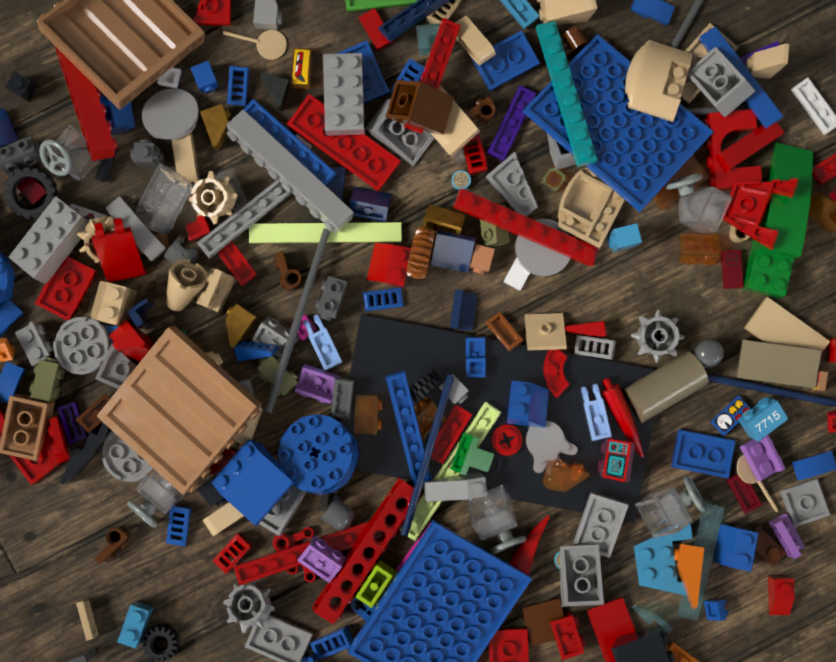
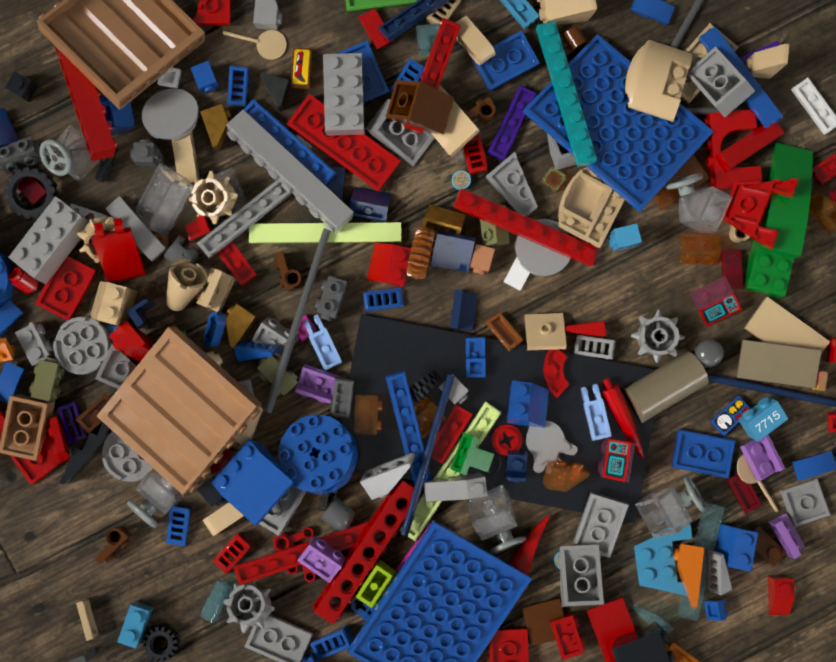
(23, 280): none -> red brick
(214, 329): none -> blue beam
(215, 600): none -> clear light blue axle
(382, 478): none -> light grey slope
(516, 466): none -> dark blue bracket
(715, 301): none -> slope
(718, 574): none -> light grey slope

